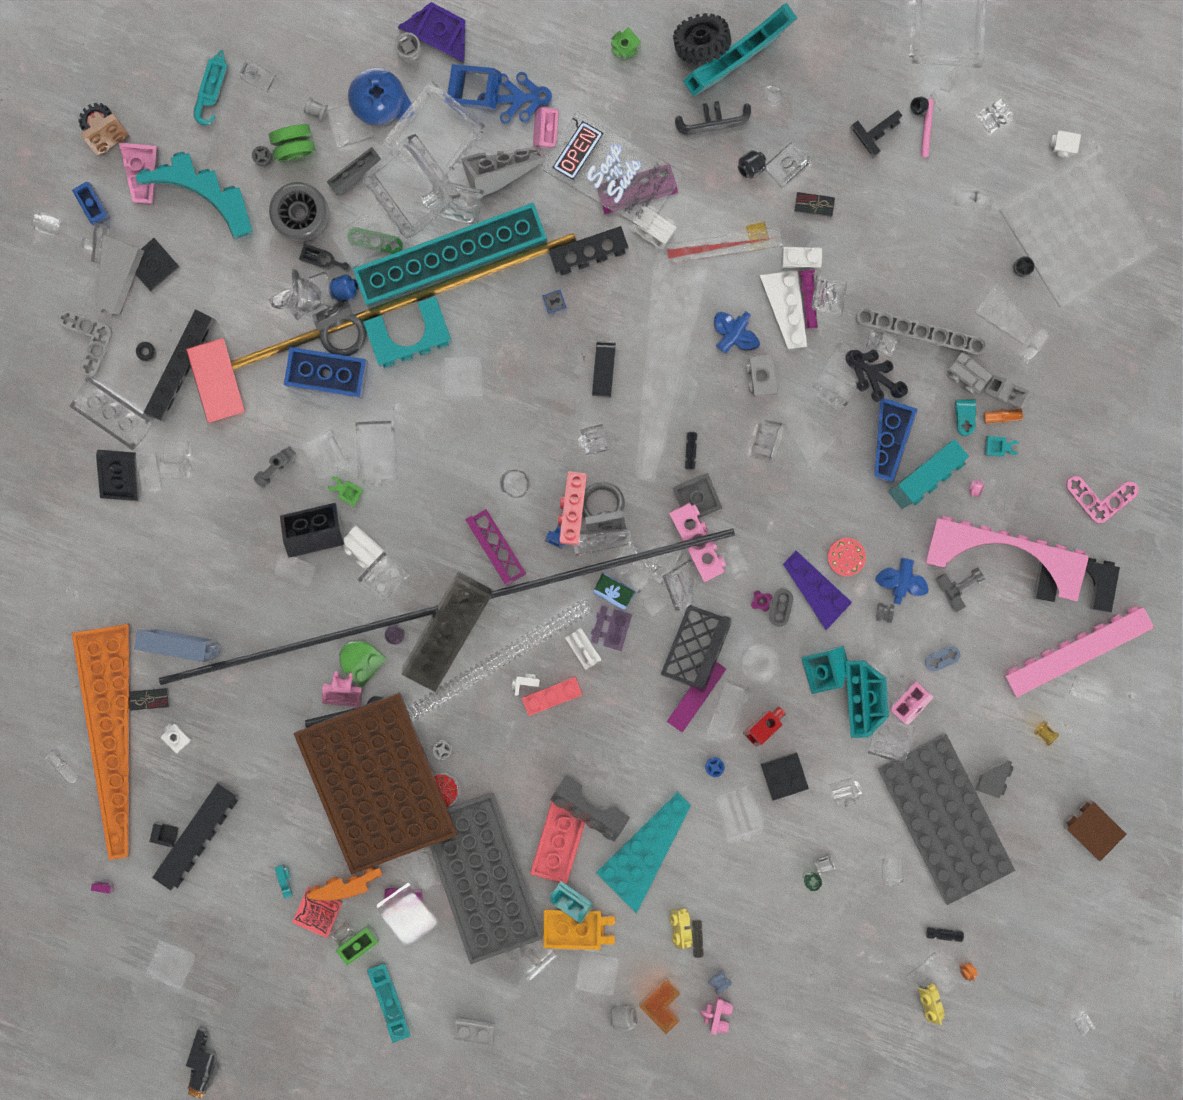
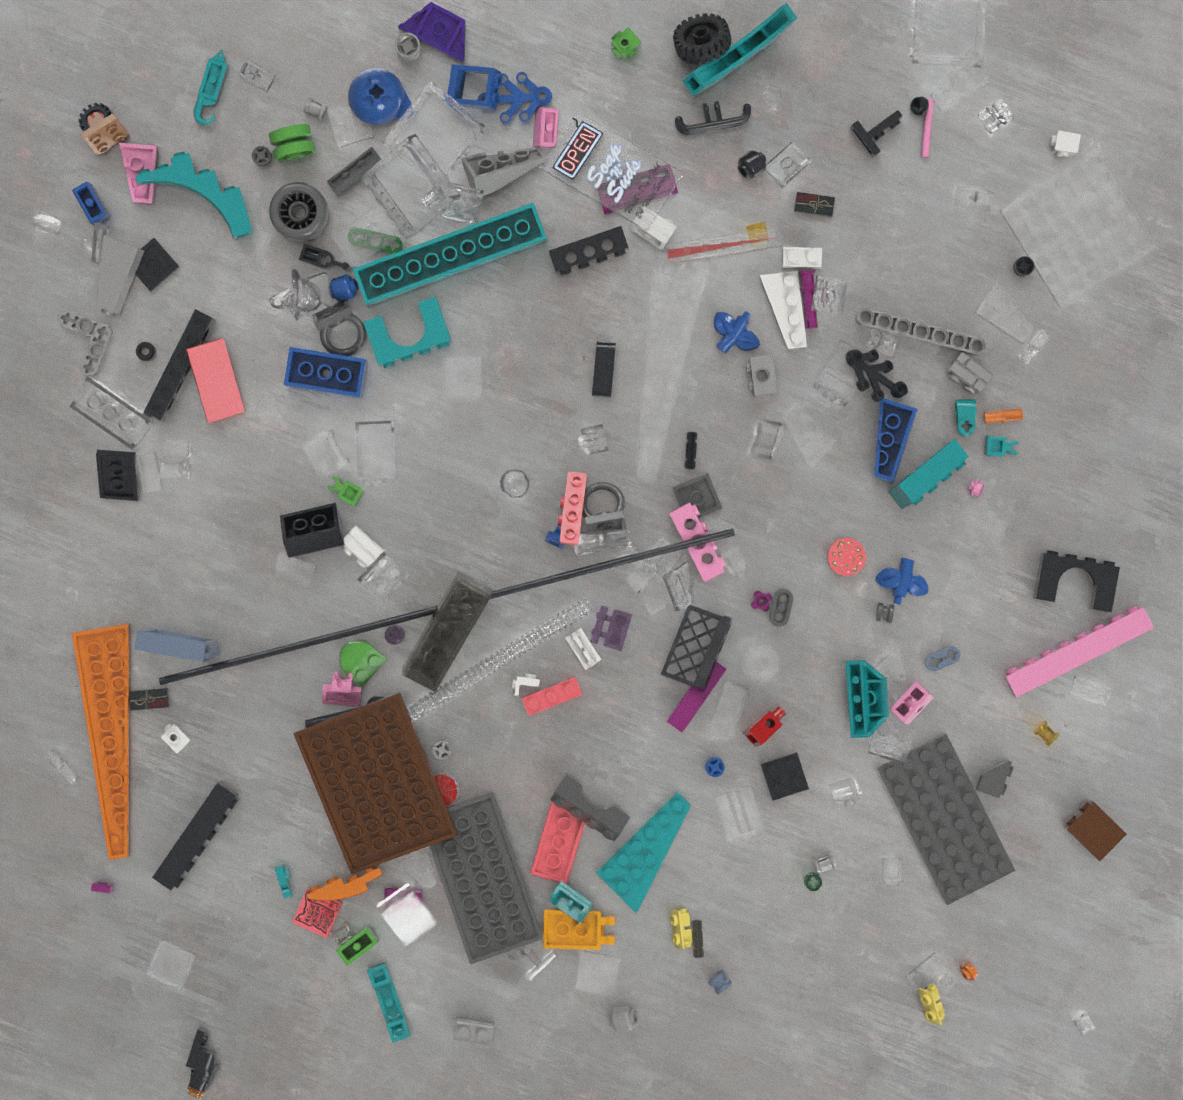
(163, 834): black panel -> none
(277, 462): dark grey bar -> none
(407, 299): pearl gold piece -> none
(492, 555): magenta fence -> none
(554, 301): tile -> none
(614, 591): dark green piece -> none
(657, 1003): clear orange brick -> none
(717, 1024): bright pink hips -> none
(818, 591): dark purple wing -> none
(825, 669): teal slope -> none
(943, 934): black axle -> none
(954, 590): dark grey bar -> none
(955, 538): bright pink arch -> none
(1008, 392): light grey brick -> none
(1104, 504): bright pink beam -> none

